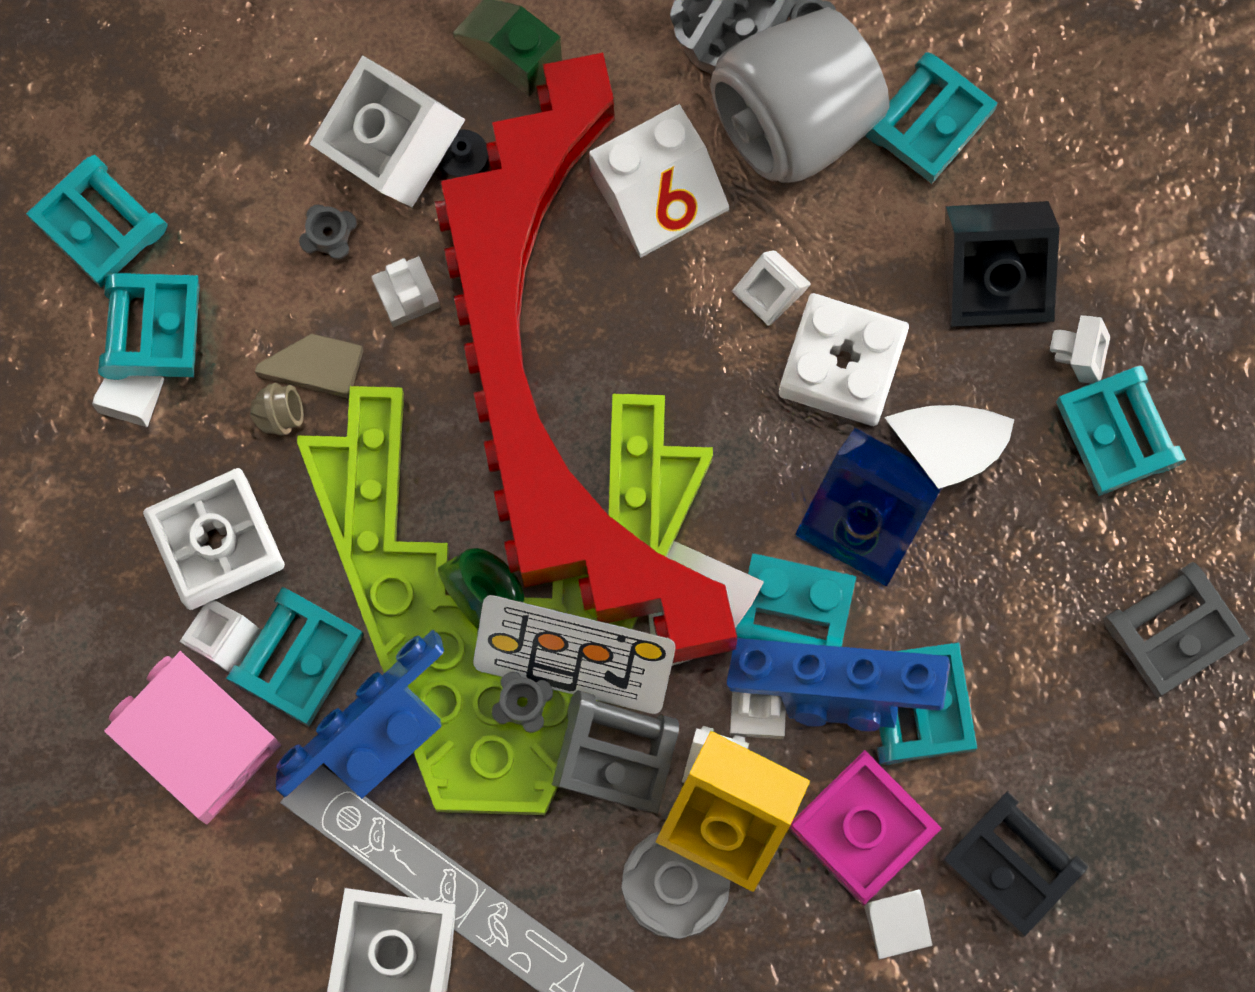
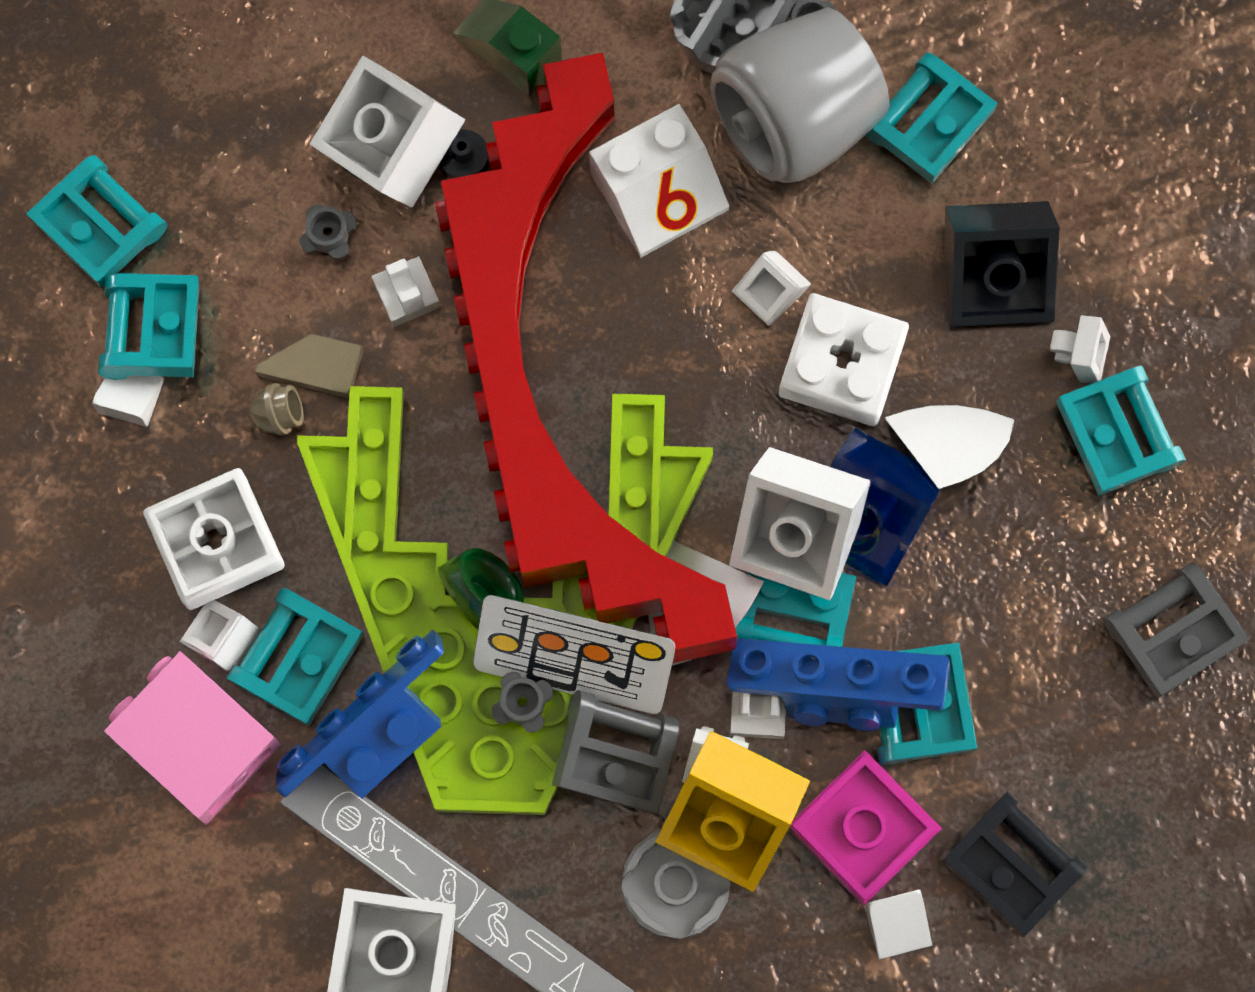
(798, 522): none -> white slope

